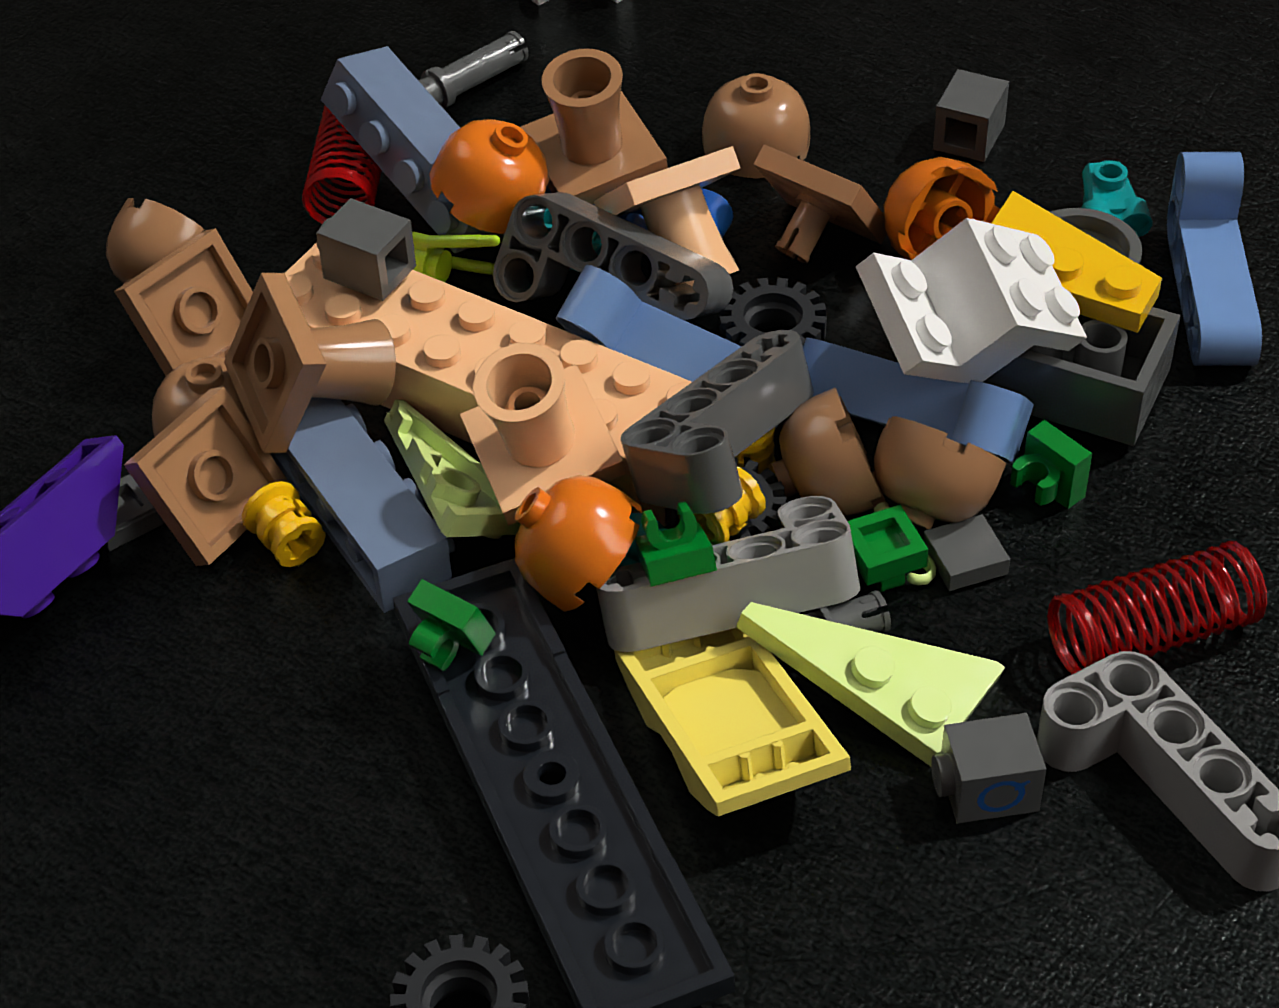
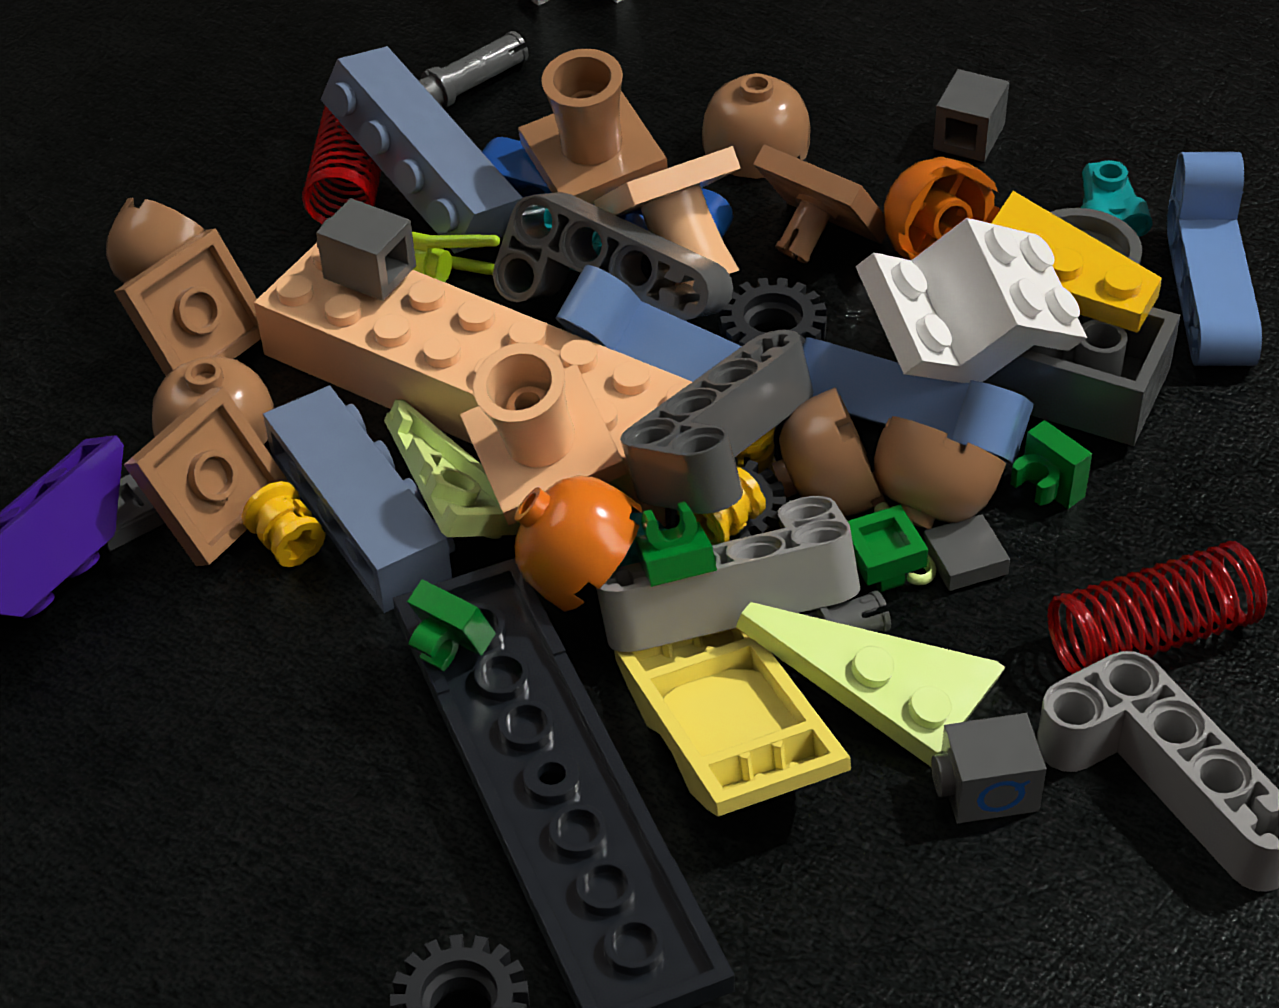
(284, 362): medium nougat plant -> none
(487, 171): orange cylinder -> none

